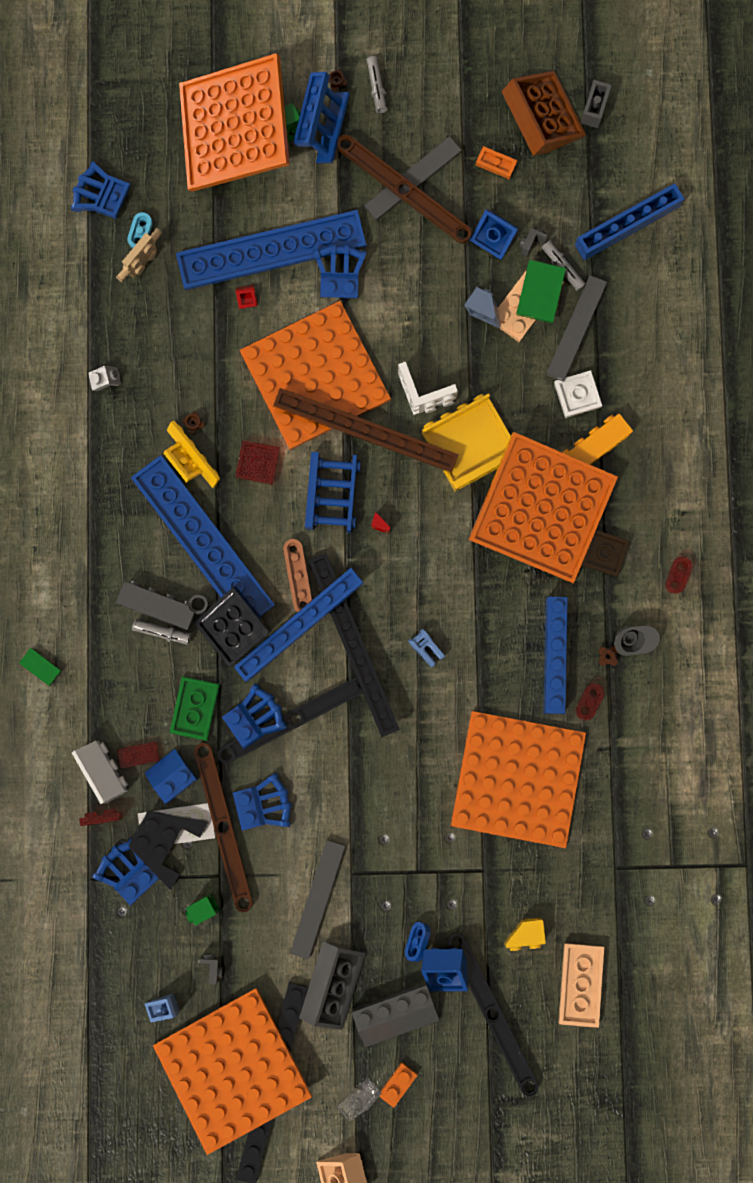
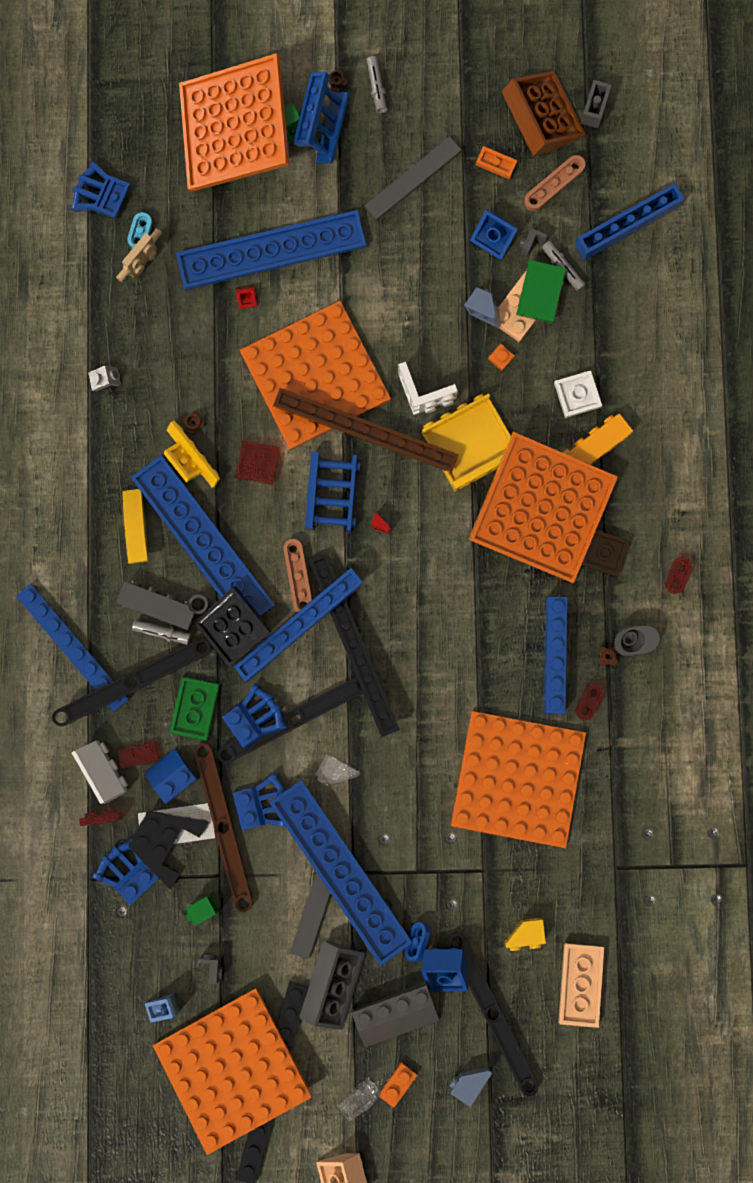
(40, 667): green tile -> none
(67, 641): none -> blue plate
(119, 688): none -> black beam
(135, 526): none -> yellow slope
(334, 771): none -> clear slope
(339, 284): blue plate -> none
(340, 872): none -> blue plate
(415, 197): reddish brown beam -> none
(420, 648): medium blue piece -> none
(469, 1084): none -> sand blue slope
(501, 357): none -> orange plate
(554, 183): none -> nougat plate
(576, 328): dark grey tile -> none

